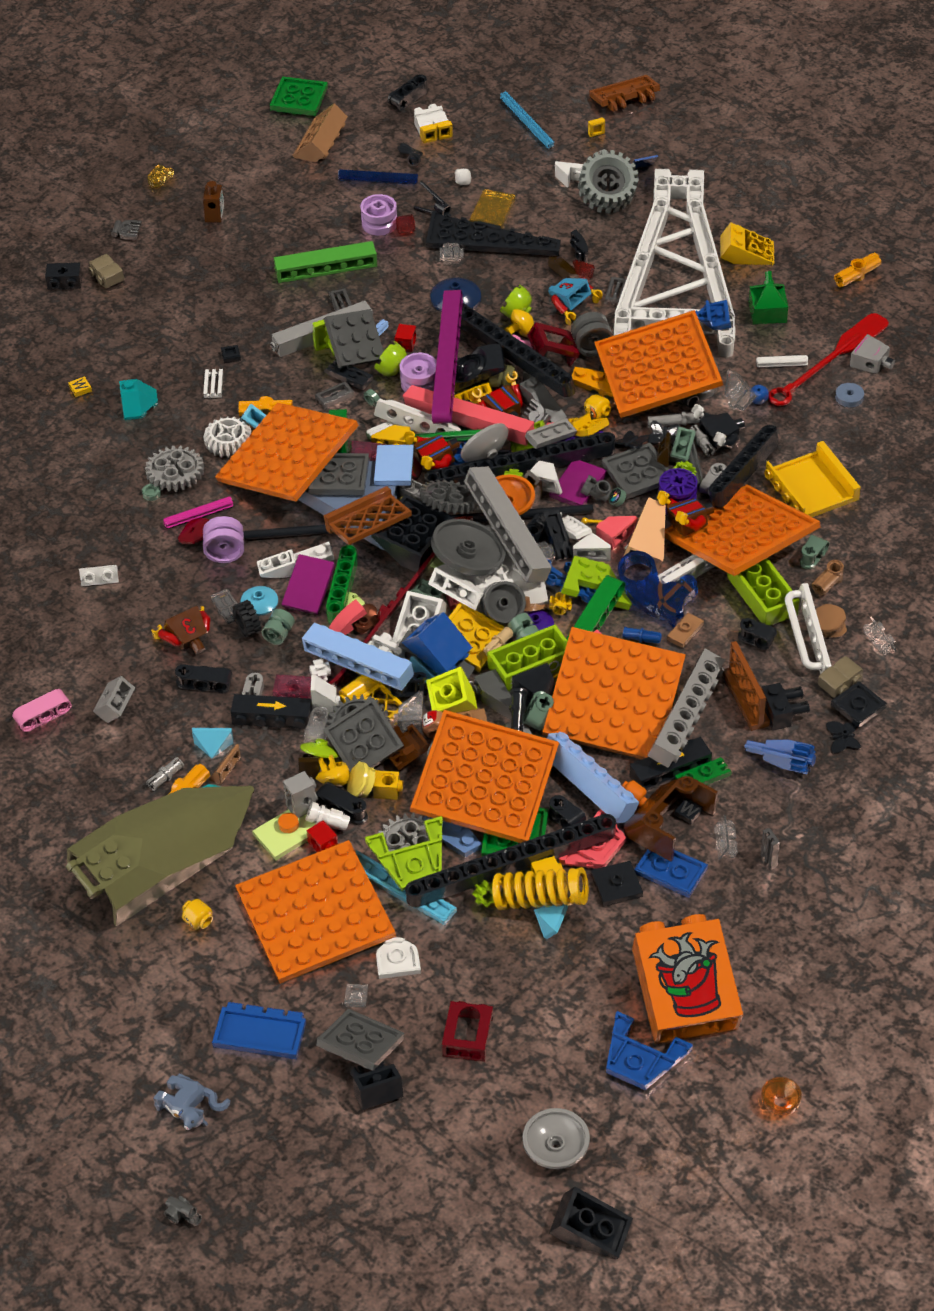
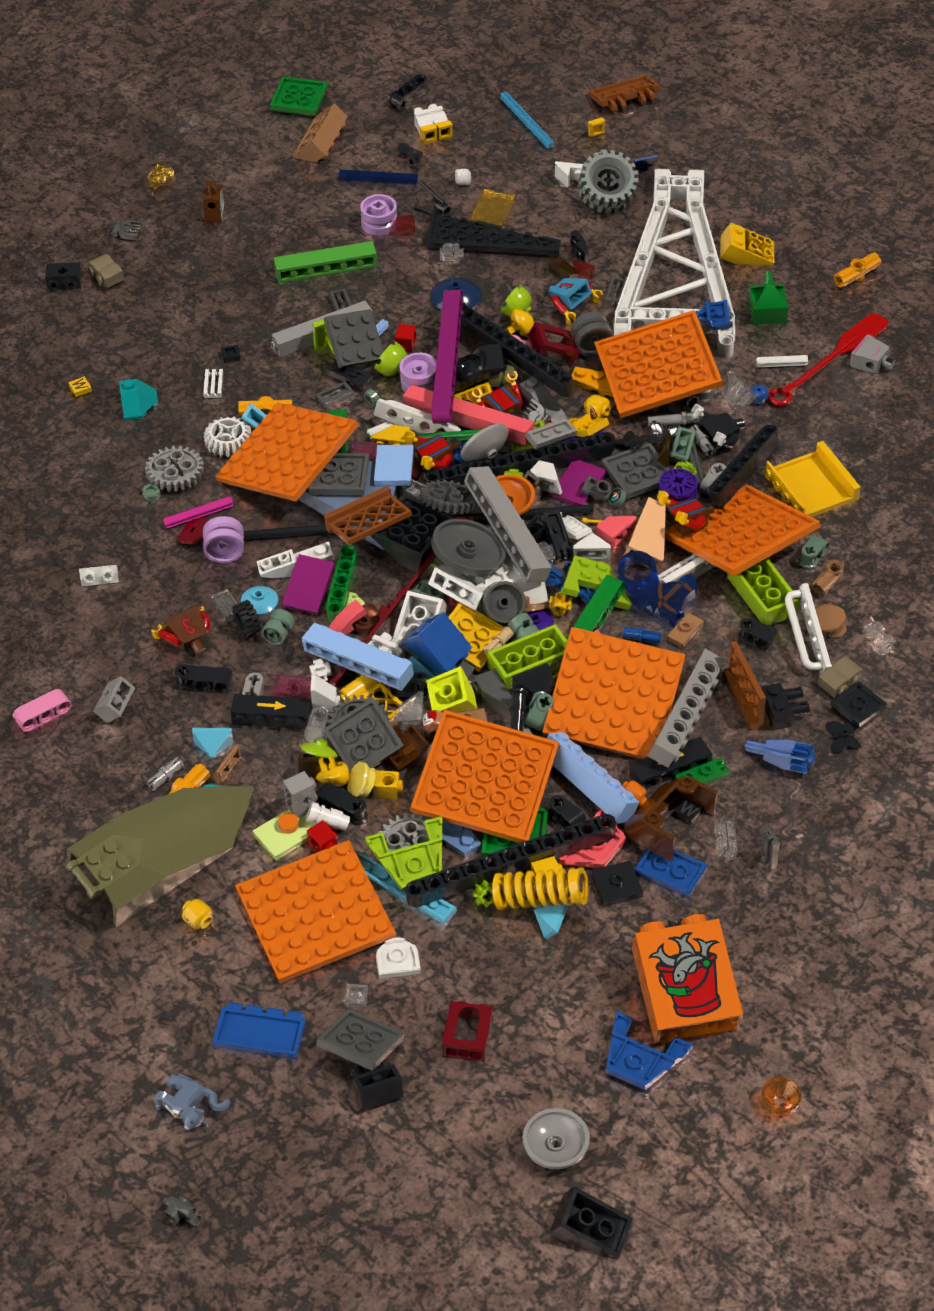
(849, 395): sand blue piece -> none

